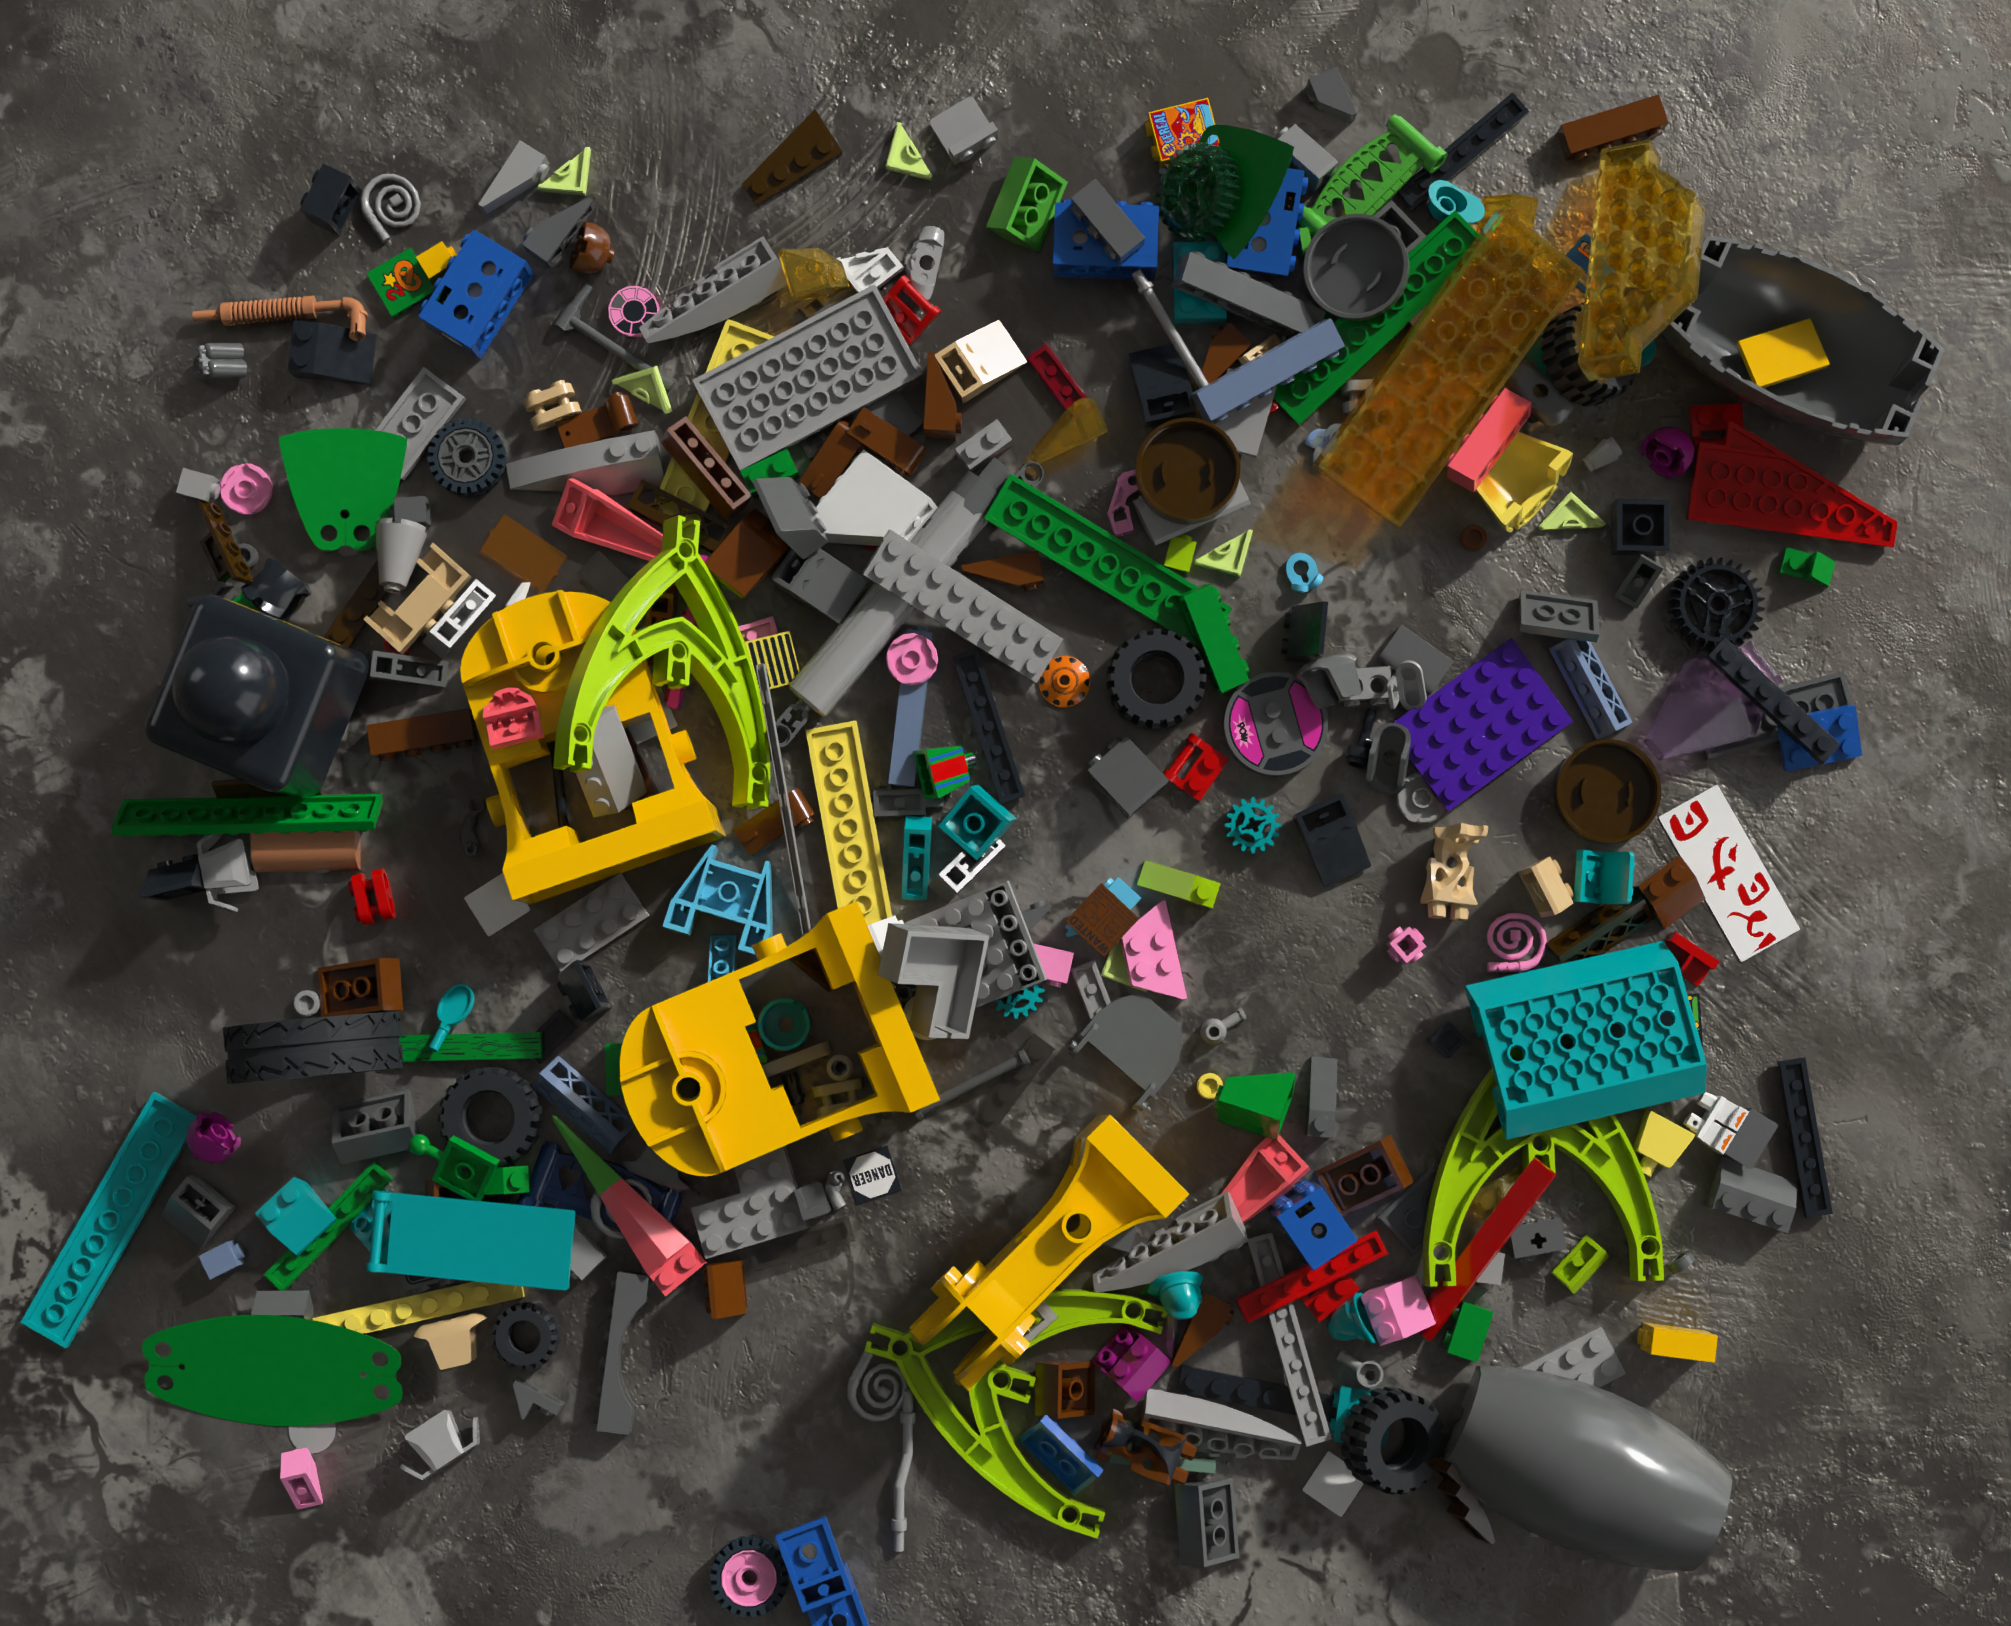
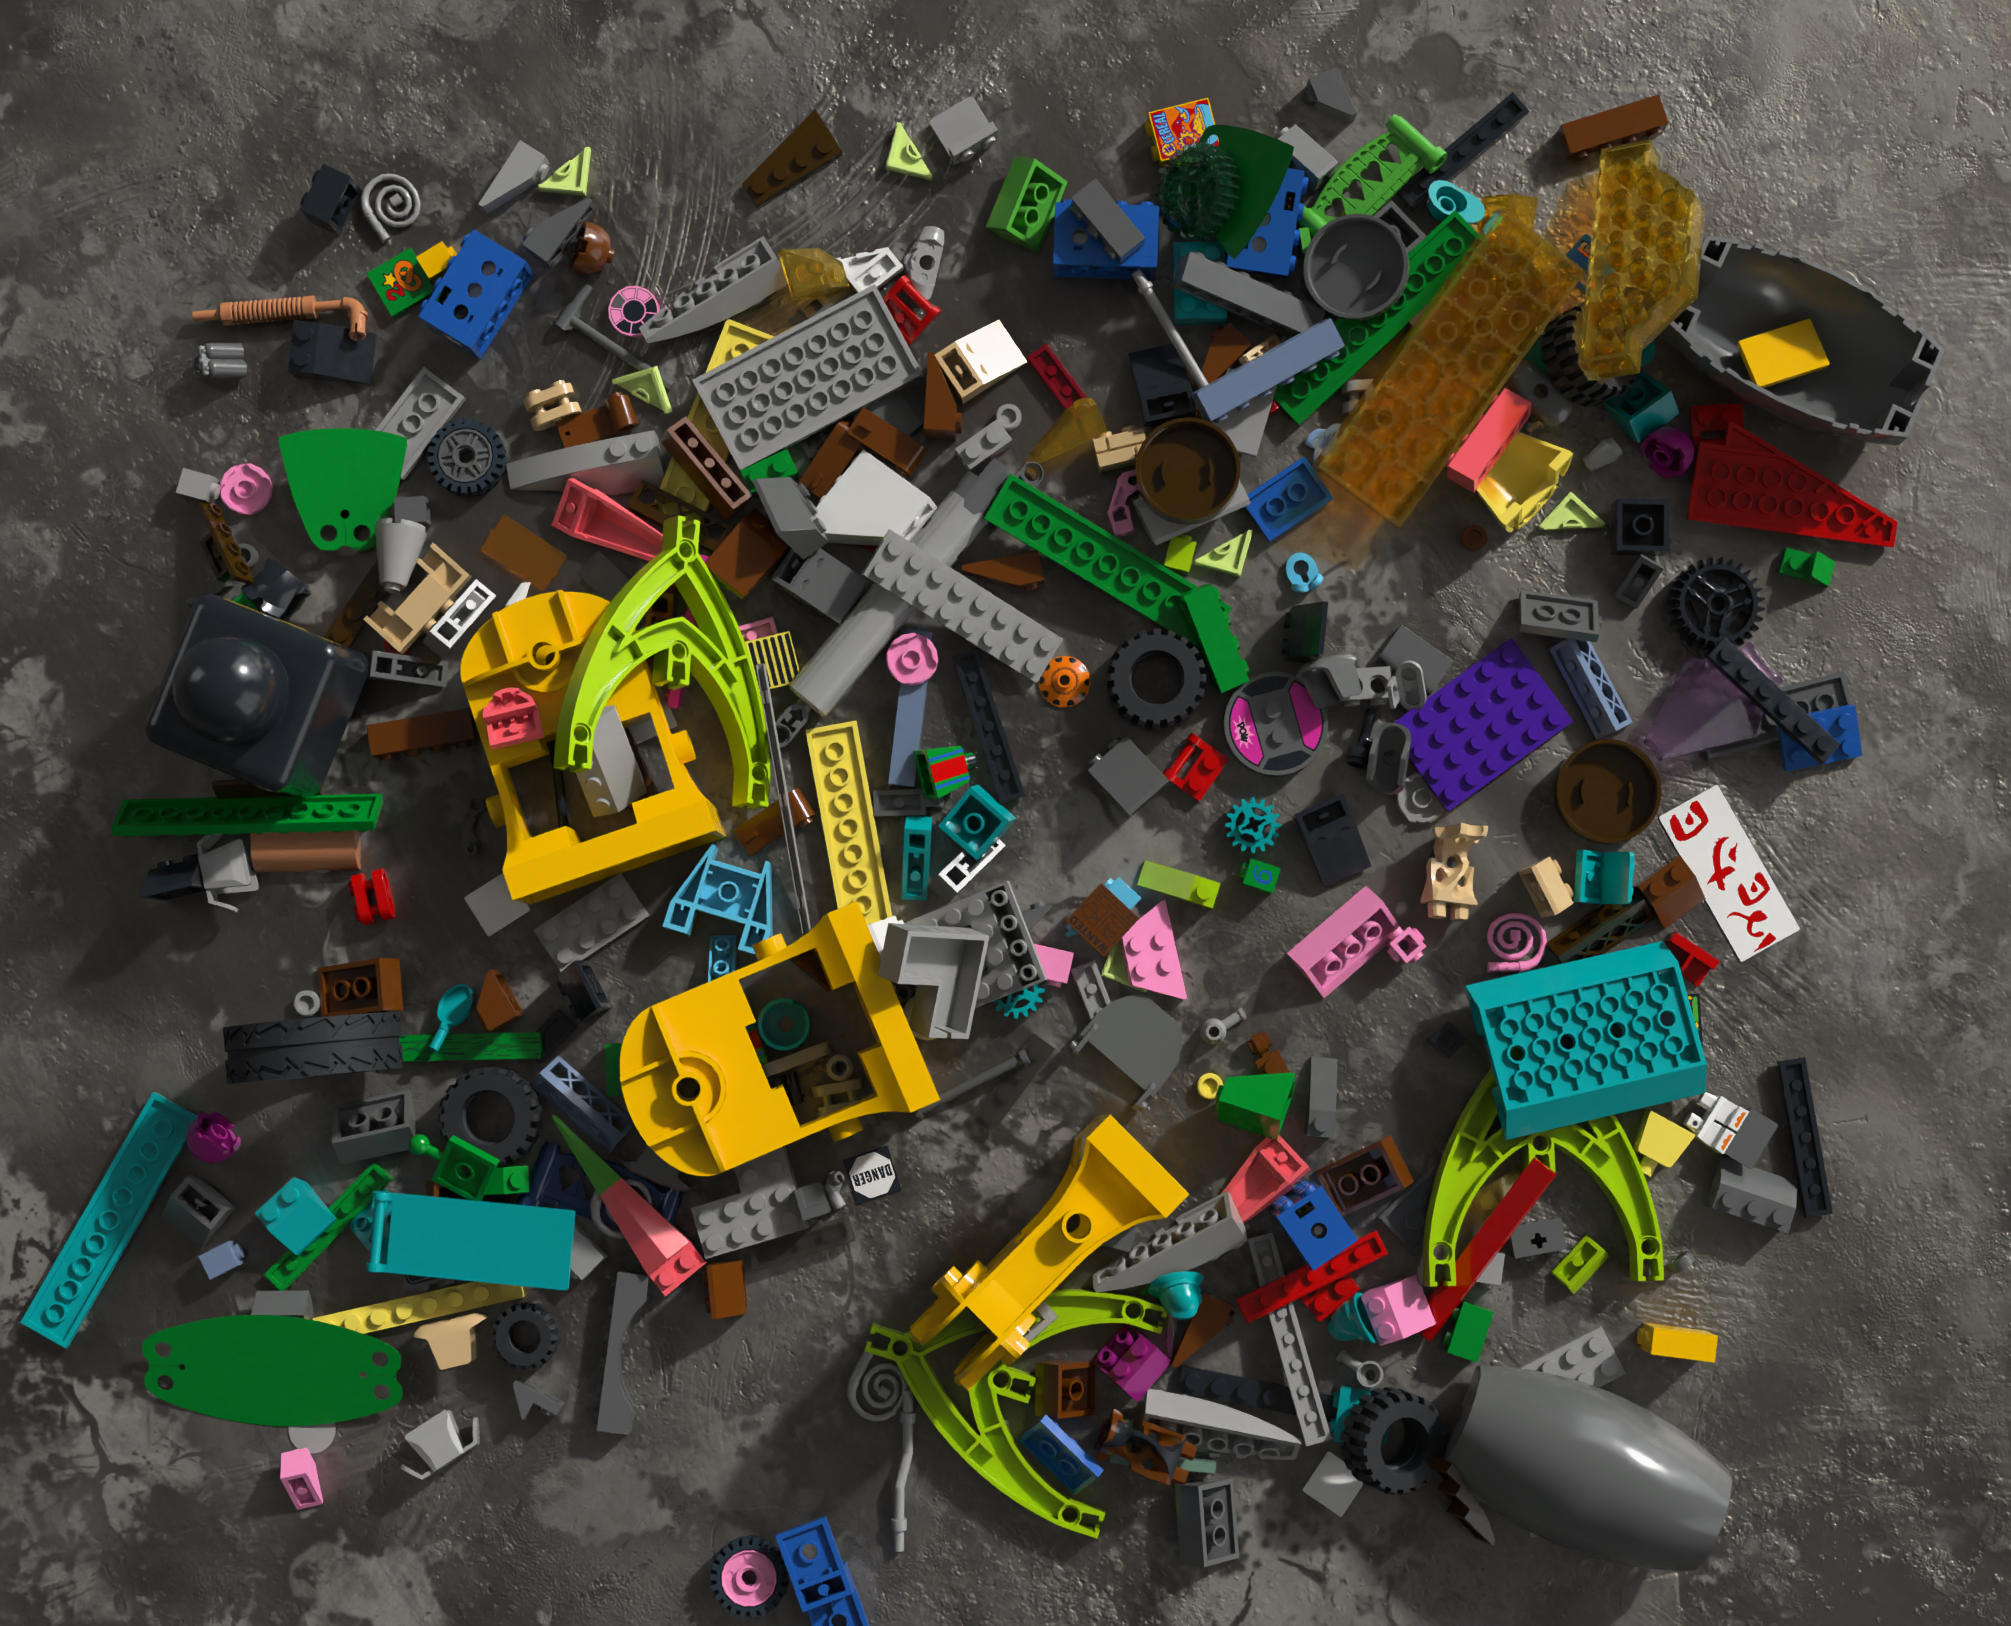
(497, 1003): none -> reddish brown slope
(1009, 416): none -> light grey tile
(1118, 449): none -> tan brick
(1259, 876): none -> green brick
(1269, 1062): none -> reddish brown plate
(1287, 499): none -> blue plate
(1344, 941): none -> bright pink slope
(1642, 407): none -> teal slope

